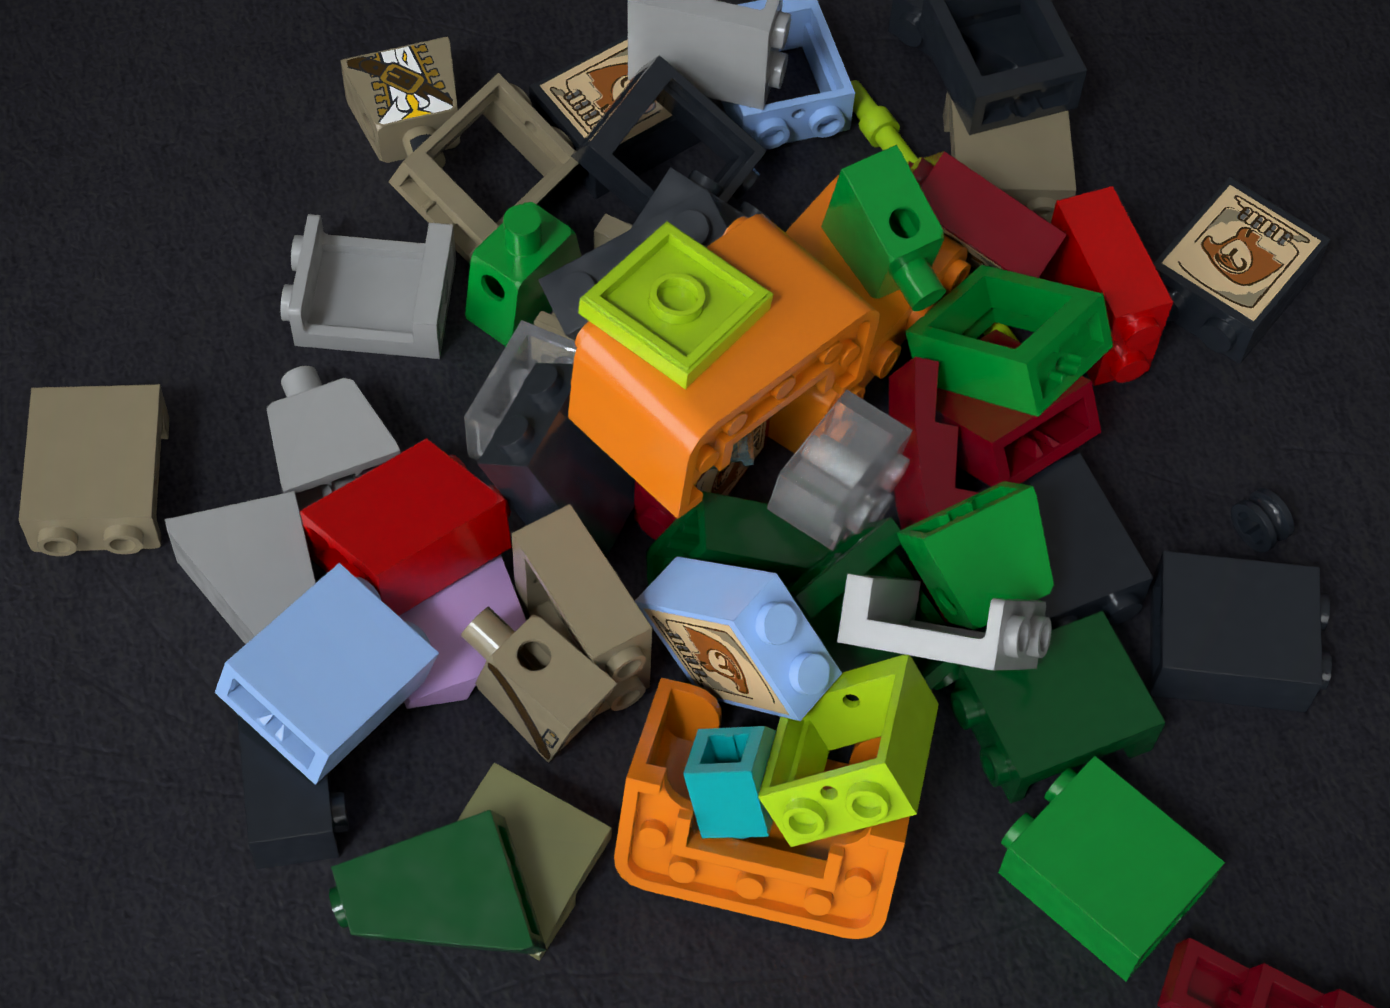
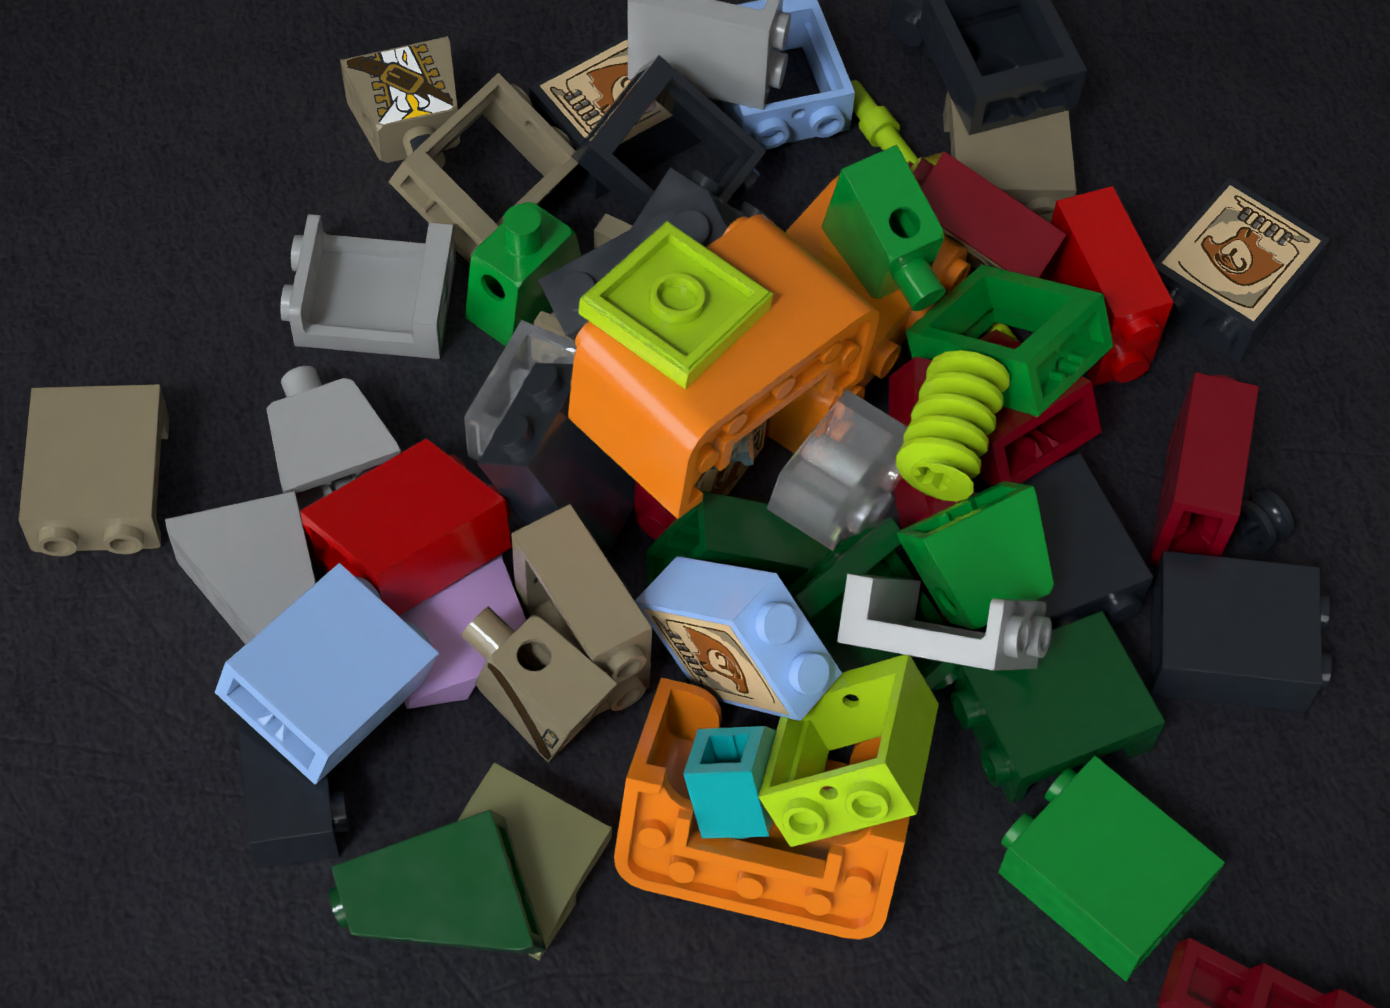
(952, 424): none -> lime piece
(1205, 468): none -> dark red brick

